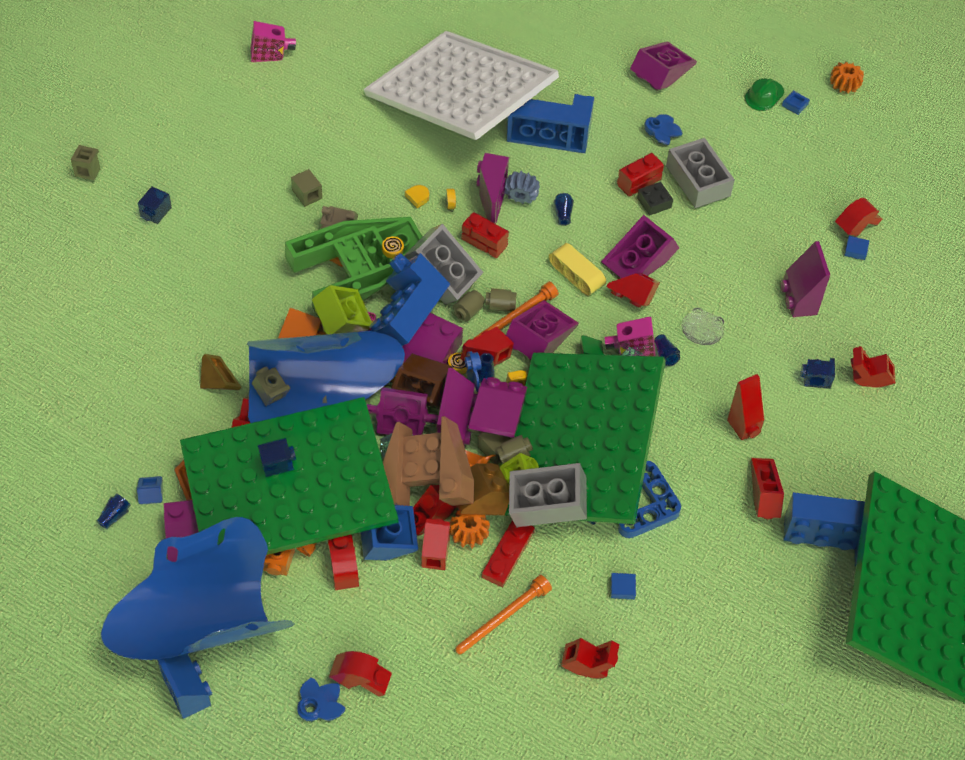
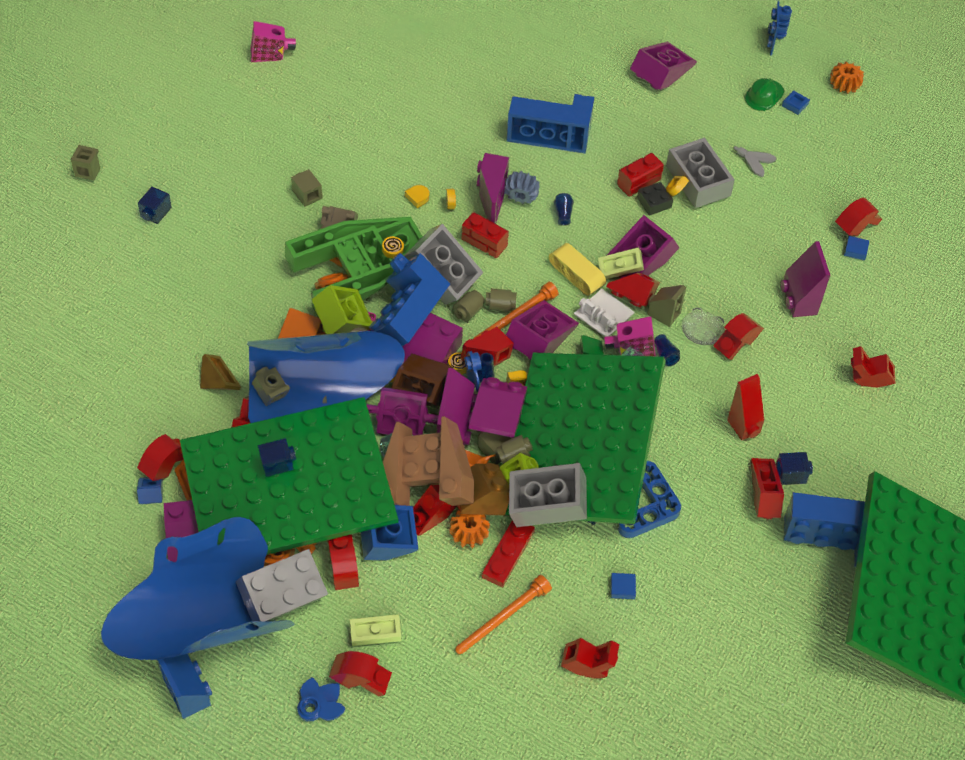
(113, 511): clear blue cone -> none
(160, 457): none -> red brick
(281, 587): none -> light grey brick
(330, 279): none -> orange gear
(375, 630): none -> yellowish green plate
(436, 544): slope -> none
(461, 84): white plate -> none
(603, 312): none -> white hinge
(621, 263): none -> yellowish green plate
(662, 128): blue plate -> none
(667, 304): none -> olive slope
(676, 185): none -> yellow tile
(738, 331): none -> red brick
(754, 159): none -> light grey piece
(779, 25): none -> blue hinge
(794, 468): none -> clear blue brick
(818, 373): clear blue brick -> none

